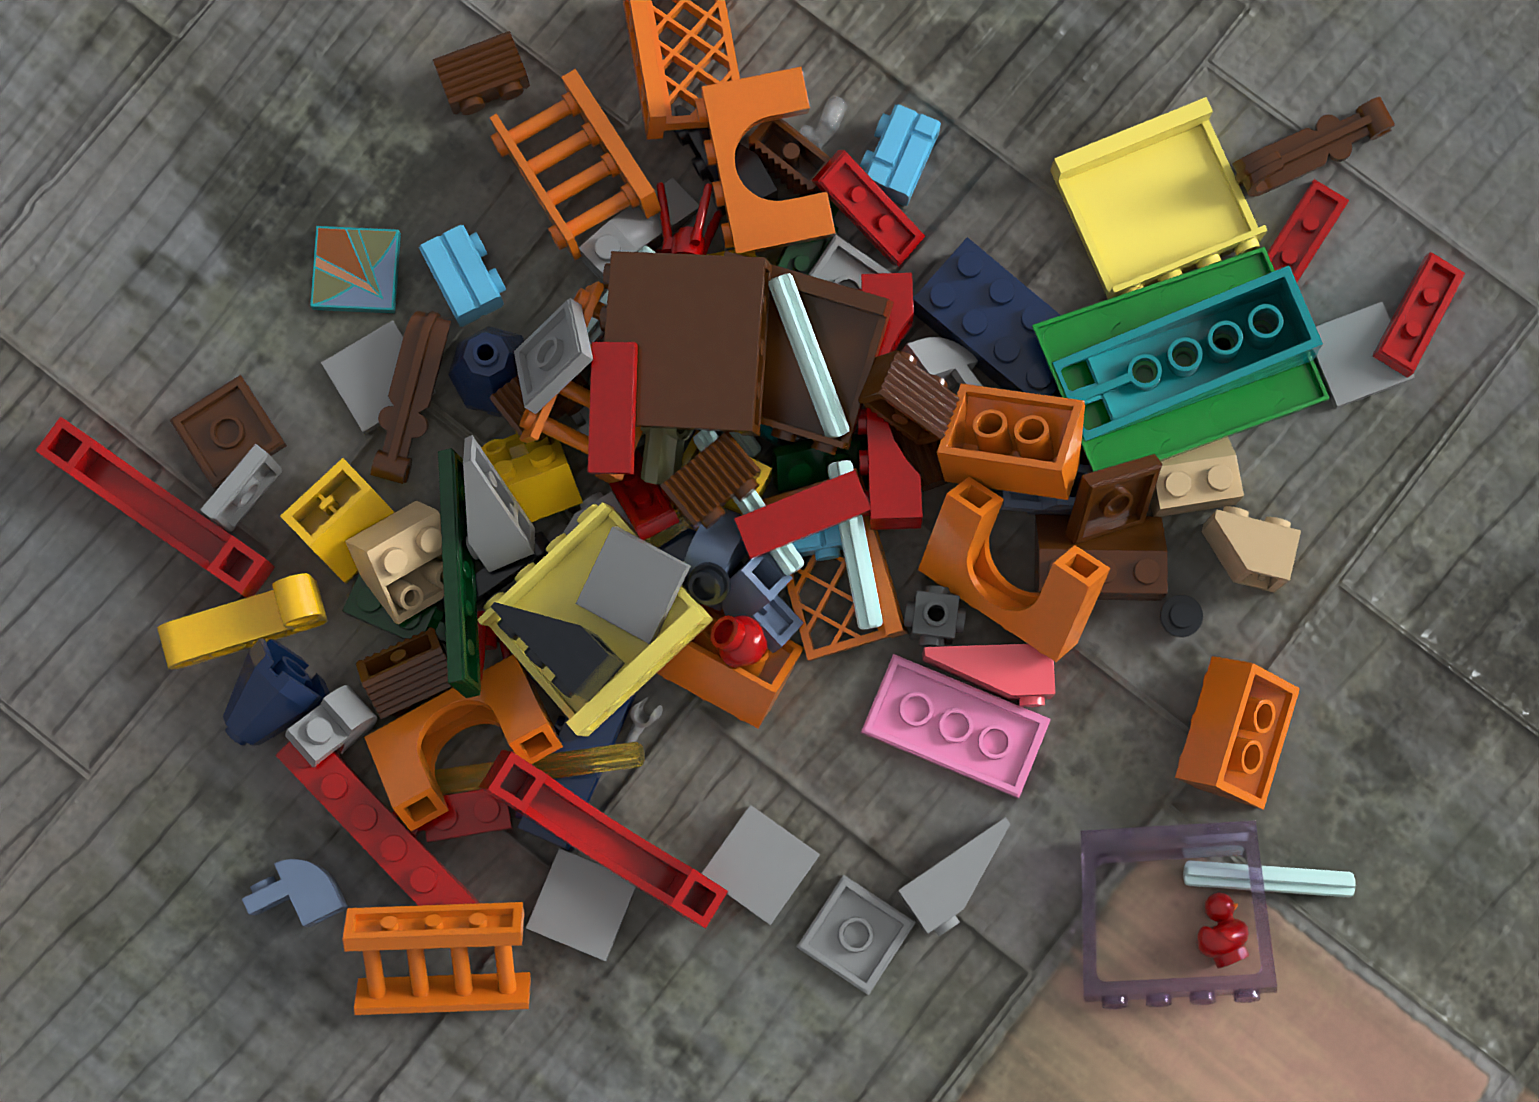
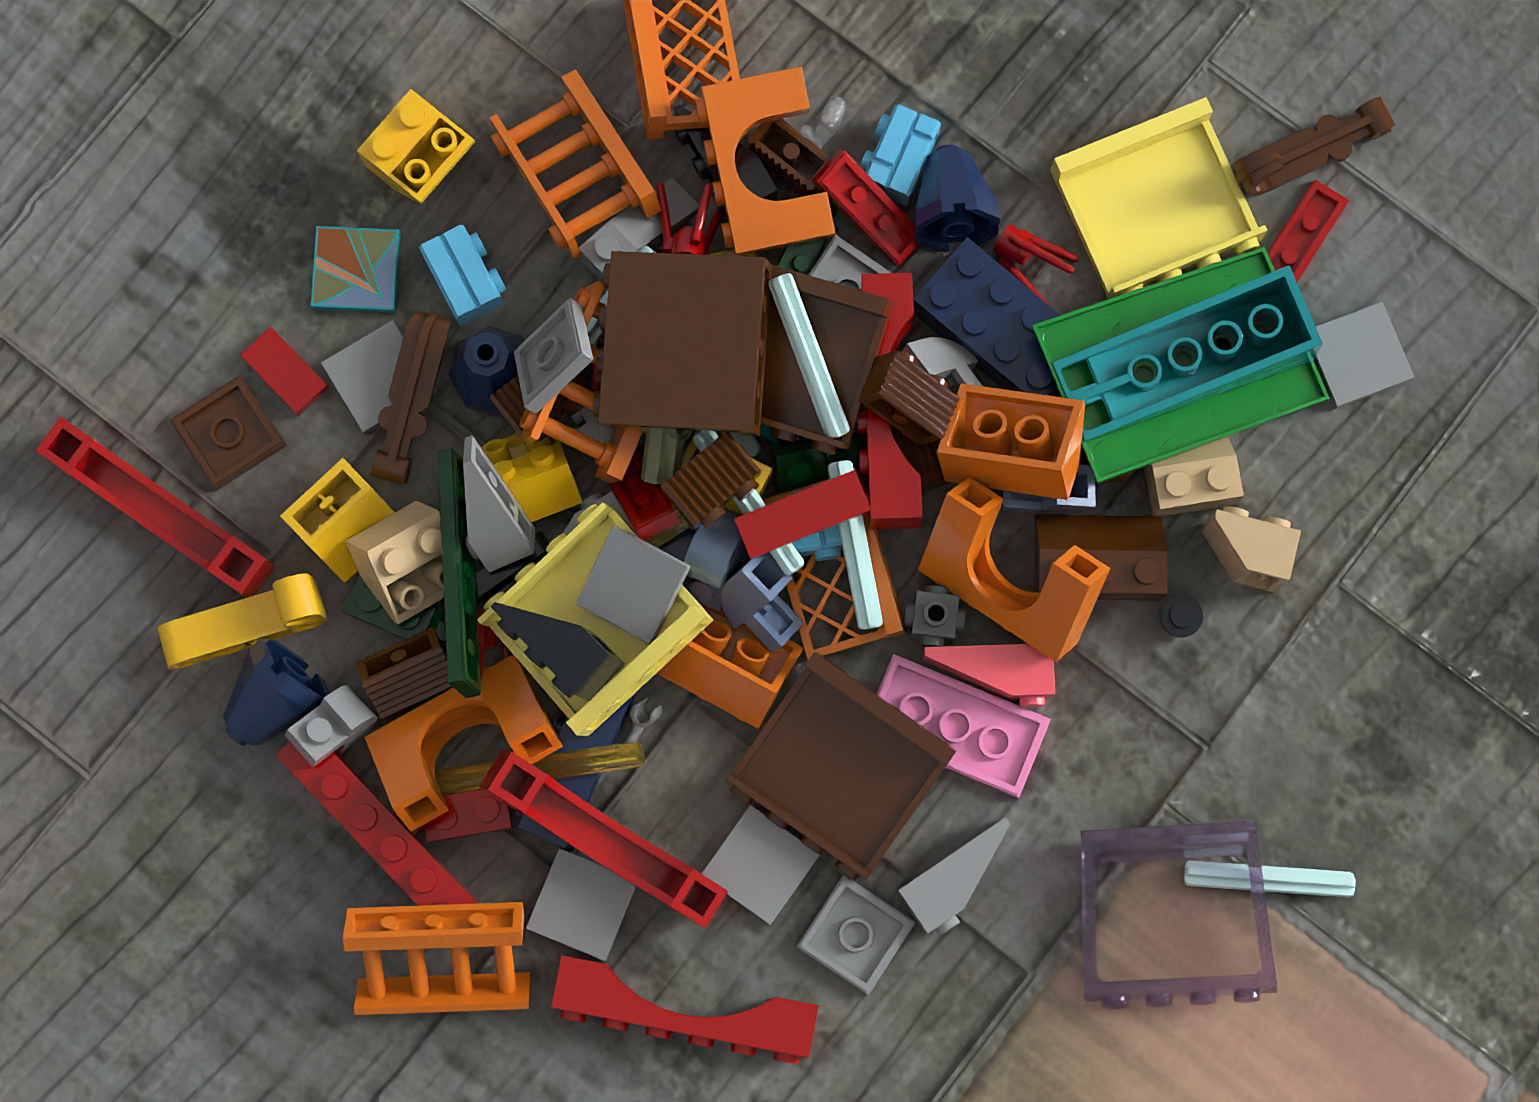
(242, 489): light grey tile -> none
(284, 371): none -> red tile
(306, 884): sand blue brick -> none
(414, 147): none -> yellow slope
(482, 74): reddish brown brick -> none
(595, 990): none -> red arch
(612, 408): red tile -> none
(708, 583): black plate -> none
(739, 640): red animal -> none
(840, 767): none -> reddish brown panel
(954, 202): none -> dark blue cone
(1018, 247): none -> red plant
(1113, 498): reddish brown tile -> none
(1227, 939): red animal -> none
(1237, 731): orange slope -> none
(1418, 314): red tile -> none

